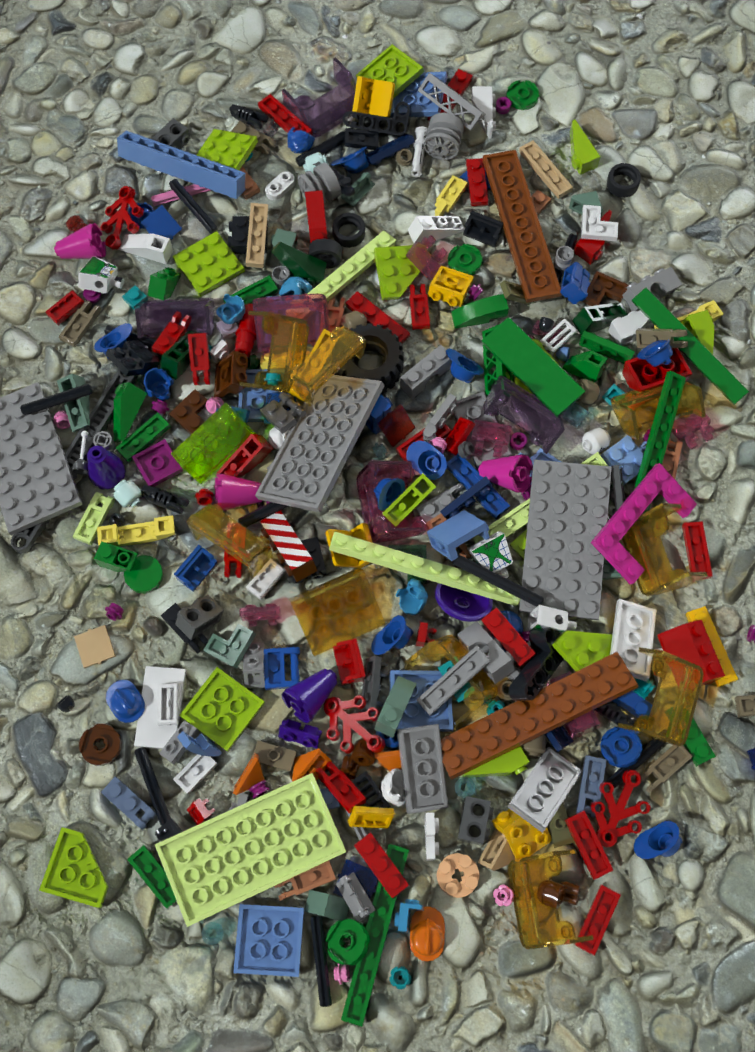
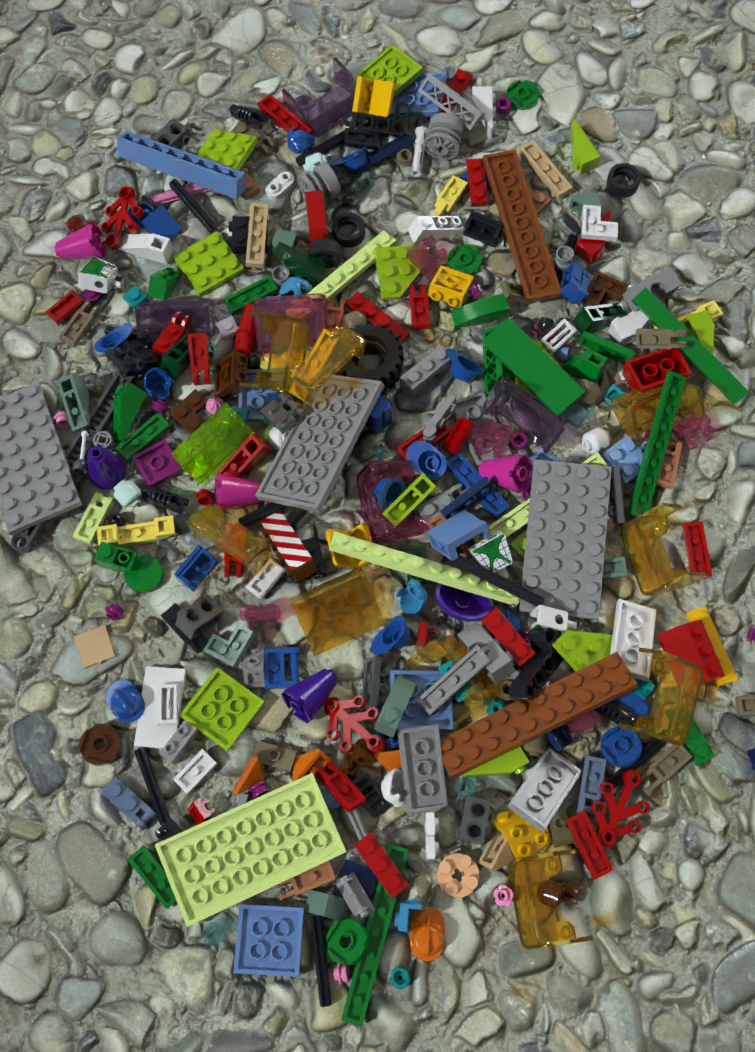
(56, 399): black axle -> none
(64, 703): black hinge -> none
(74, 871): lime plate -> none
(201, 745): medium blue slope -> none
(219, 351): white plate -> none
(233, 309): dark azure hair -> none
(273, 379): teal plate -> none
(290, 731): dark purple hinge -> none
(349, 662): red hinge -> none
(371, 817): yellow plate -> none
(396, 425): clear red piece -> none
(439, 443): bright pink plate -> none
(466, 450): dark grey plate -> none
(598, 918): red plate -> none
(607, 540): dark pink plate -> none
(657, 353): blue piece -> none
(658, 840): blue piece -> none

